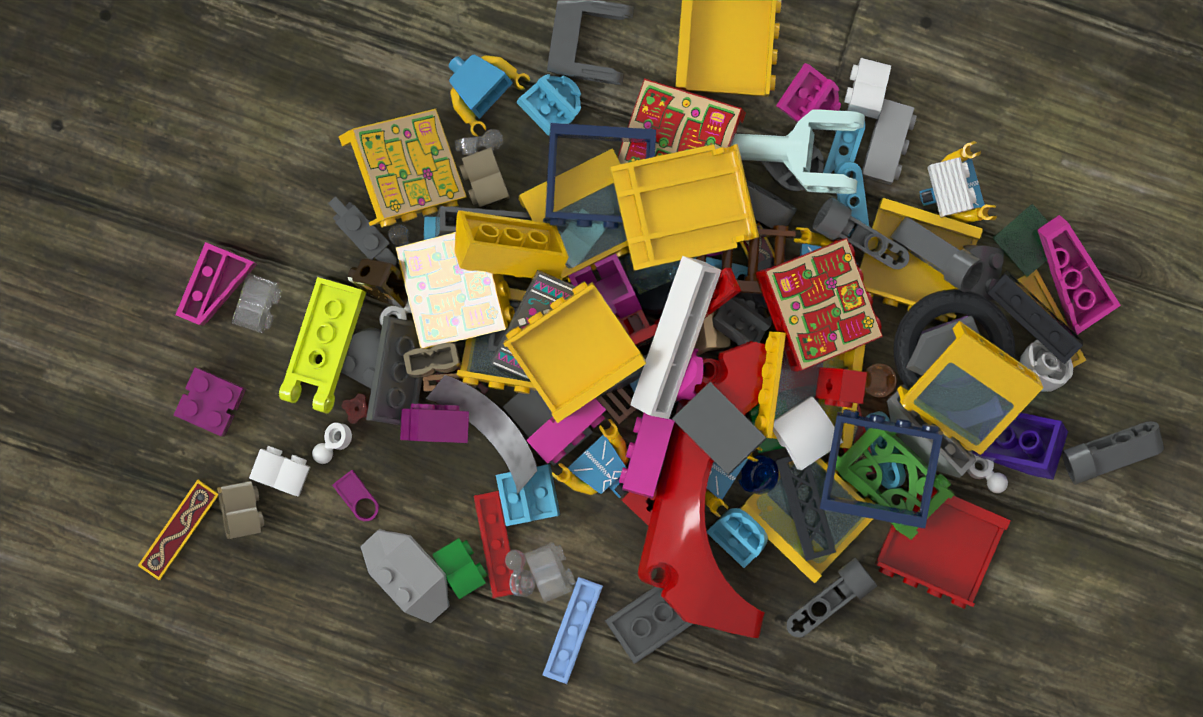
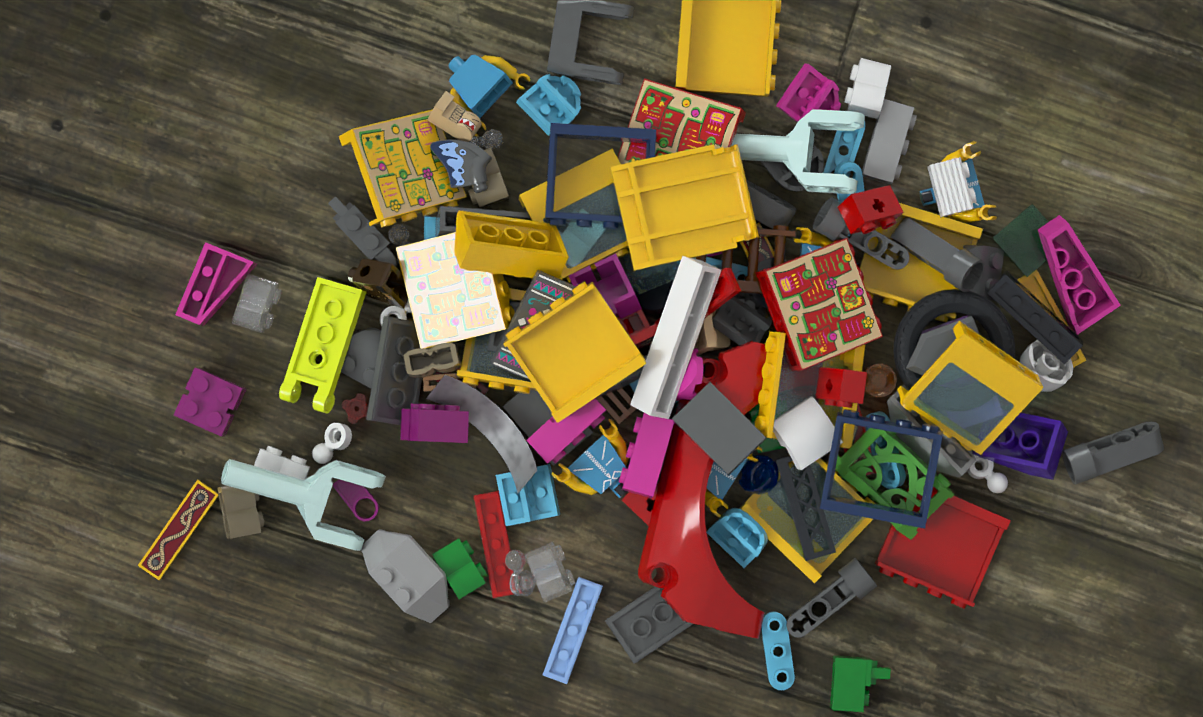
(307, 494): none -> light aqua piece
(454, 118): none -> tan leg
(463, 162): none -> arm
(780, 663): none -> medium azure plate
(849, 682): none -> green hinge
(870, 210): none -> red brick

